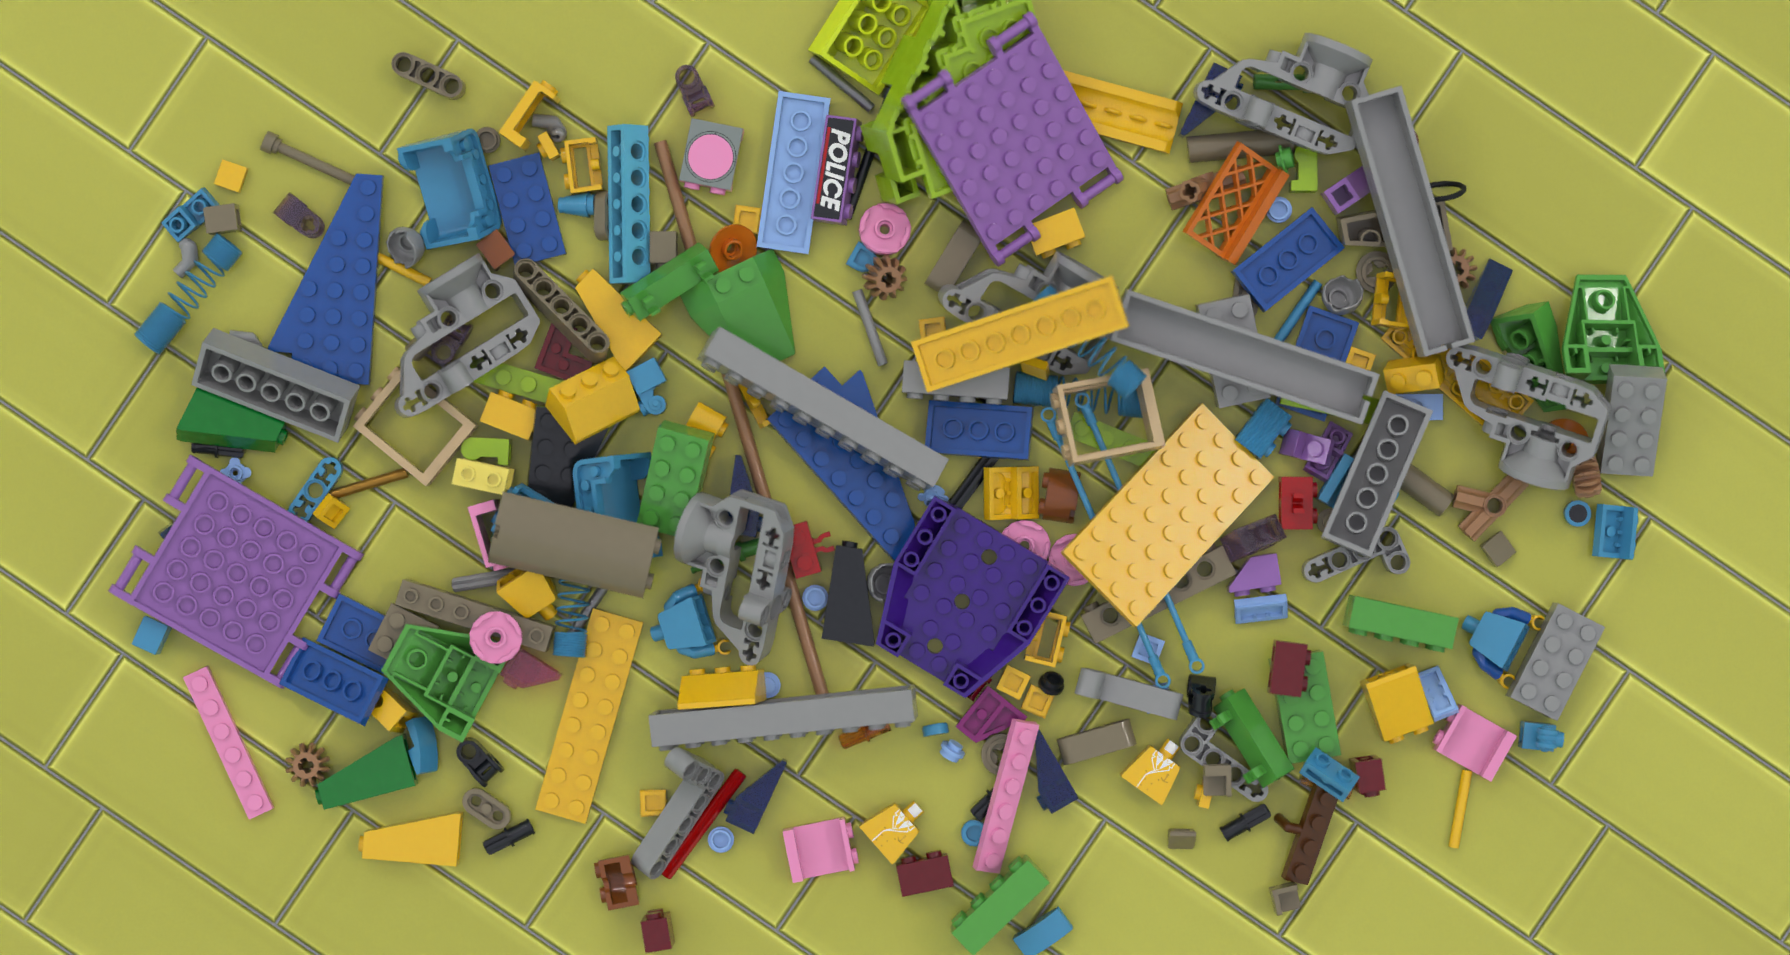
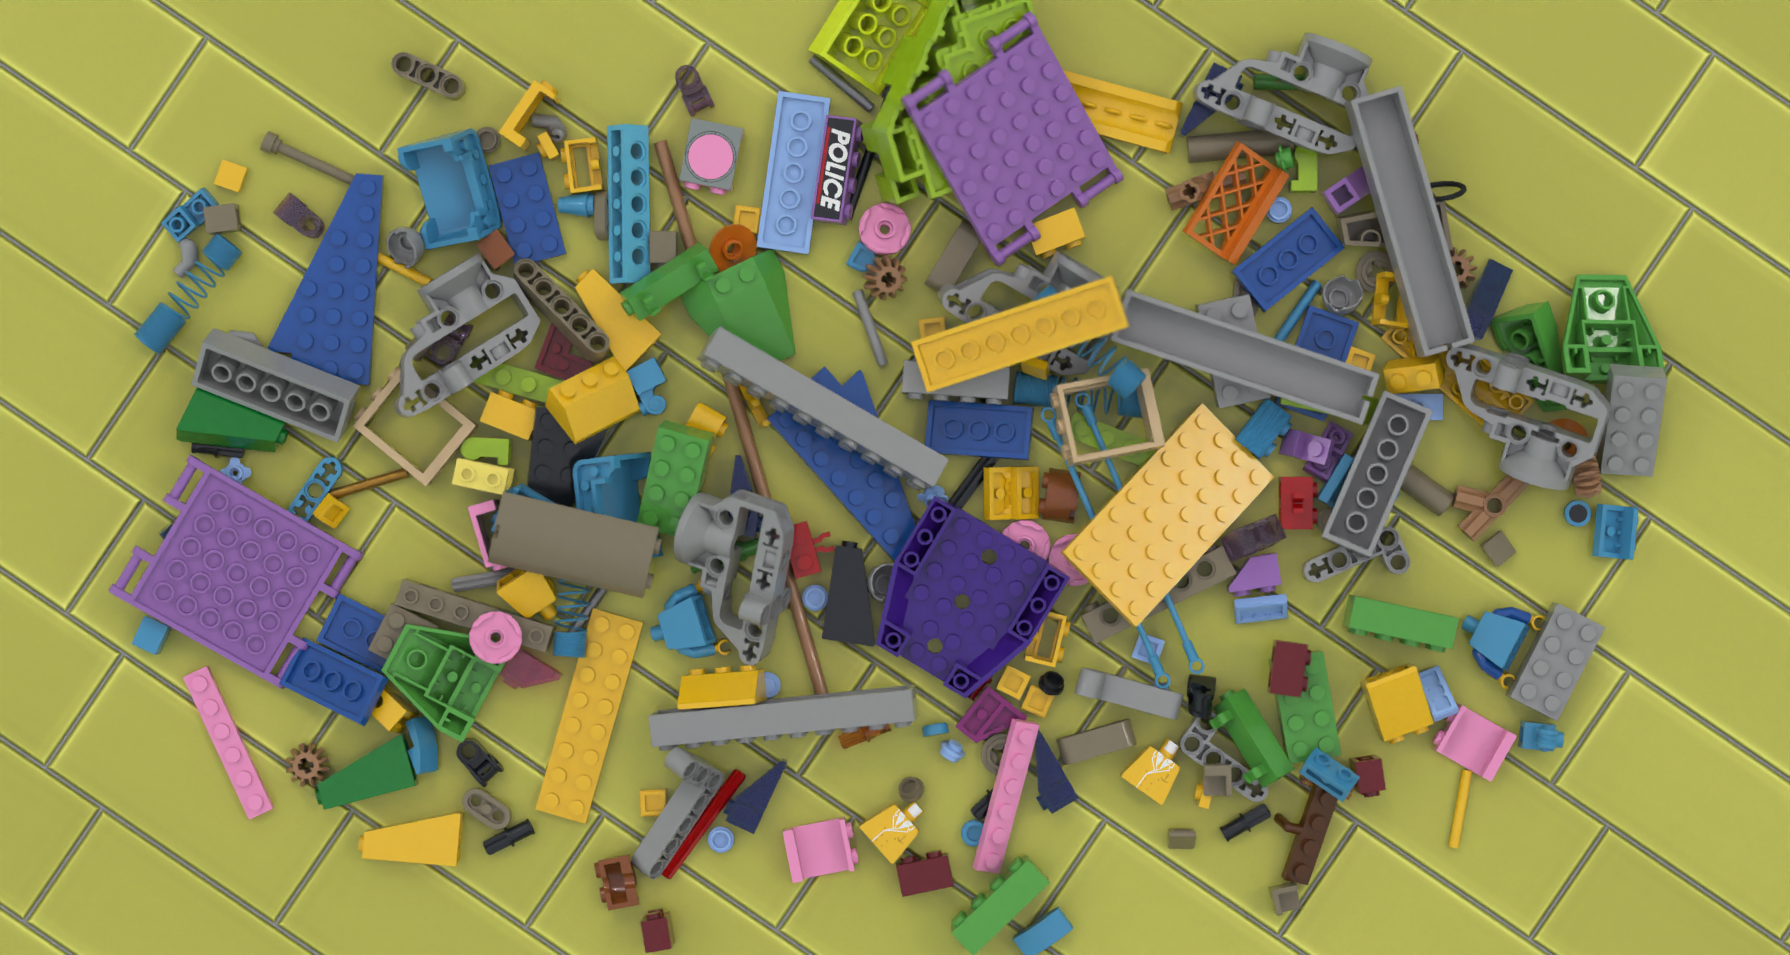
(911, 789): none -> dark tan plate

